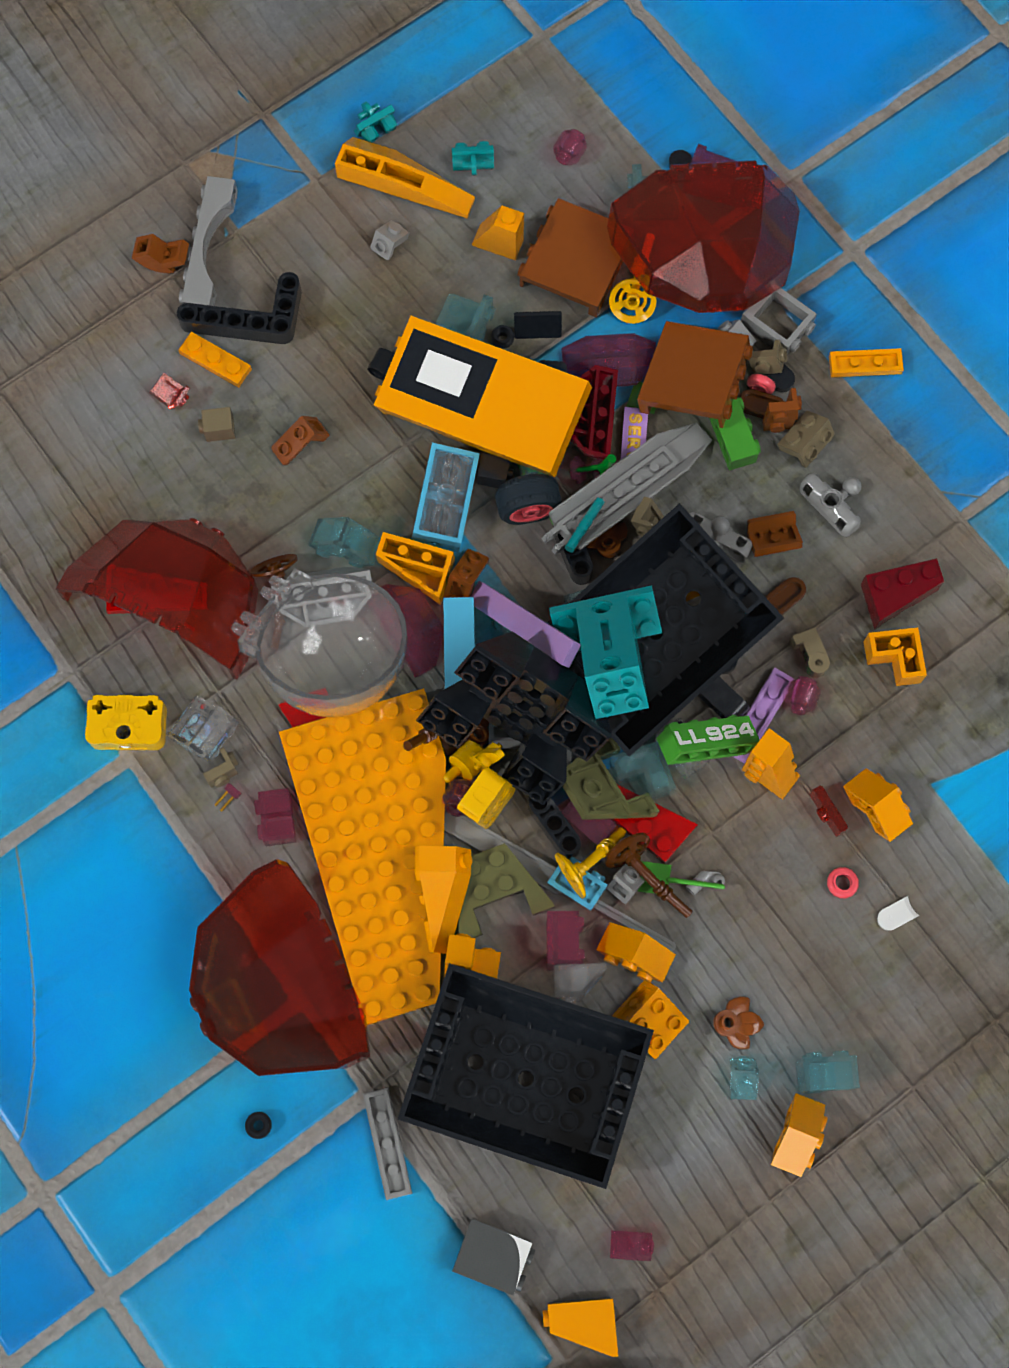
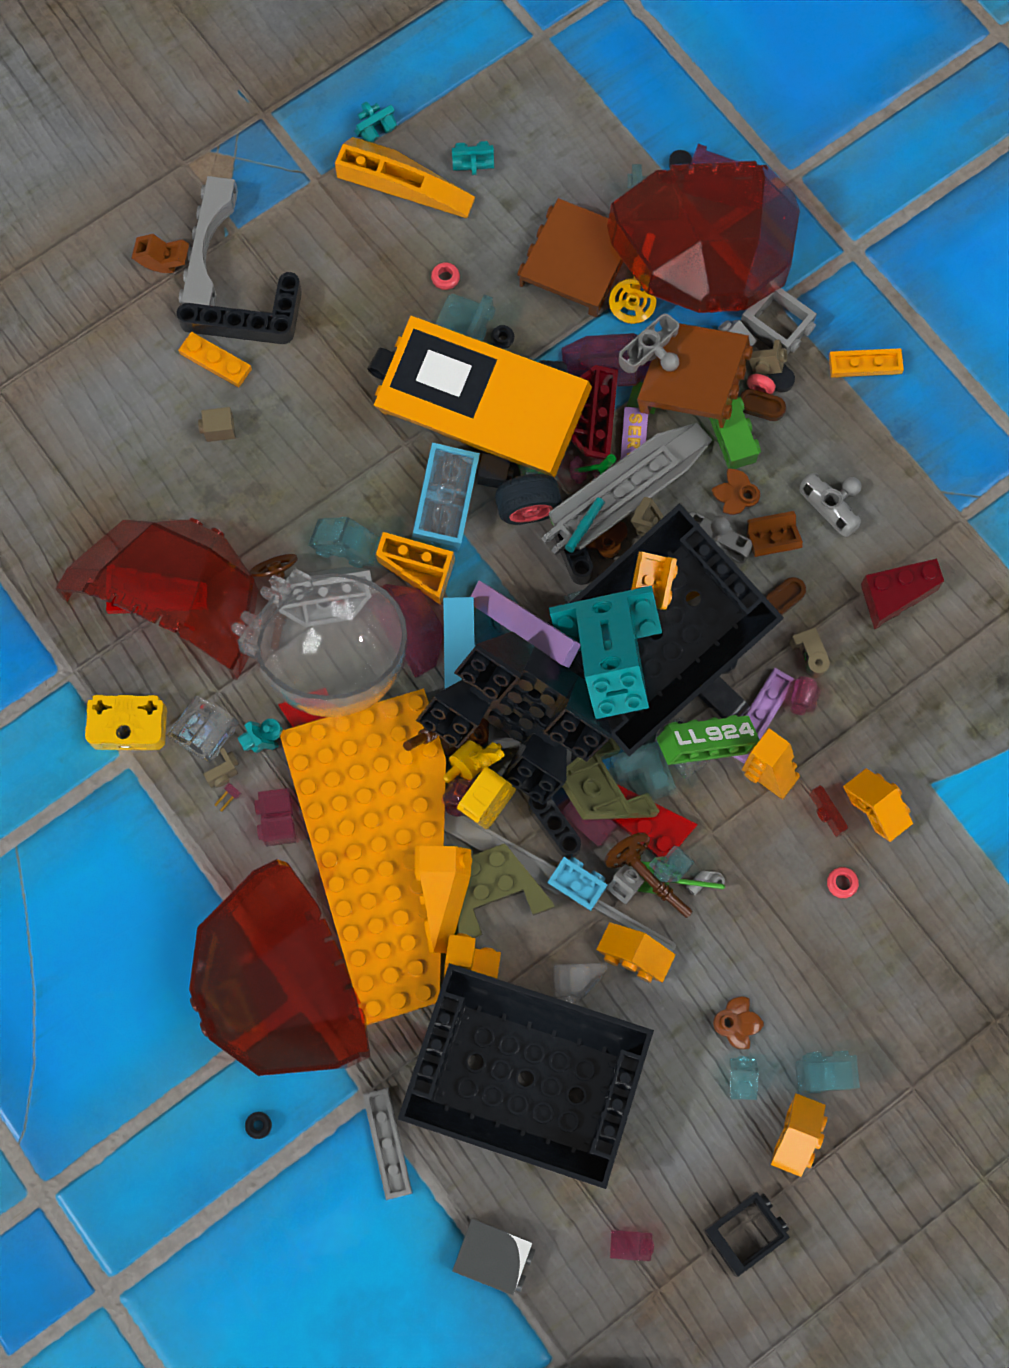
(170, 392): clear red bracket -> none
(260, 735): none -> teal hips
(298, 437): dark orange bracket -> none
(388, 238): light grey bracket -> none
(445, 284): none -> coral piece
(465, 574): dark orange bracket -> none
(501, 233): light orange slope -> none
(538, 324): black slope -> none
(563, 938): clear pink container -> none
(570, 147): clear pink head -> none
(576, 871): yellow dish -> none
(584, 1323): light orange slope -> none
(641, 353): none -> light grey piece
(655, 1011): light orange bracket -> none
(659, 573): none -> light orange bracket
(672, 866): none -> clear light blue bracket
(725, 1251): none -> black window
(733, 492): none -> dark orange plate
(782, 414): dark orange bracket -> none
(807, 437): dark tan bracket -> none
(896, 915): white piece -> none
(902, 649): light orange brick -> none

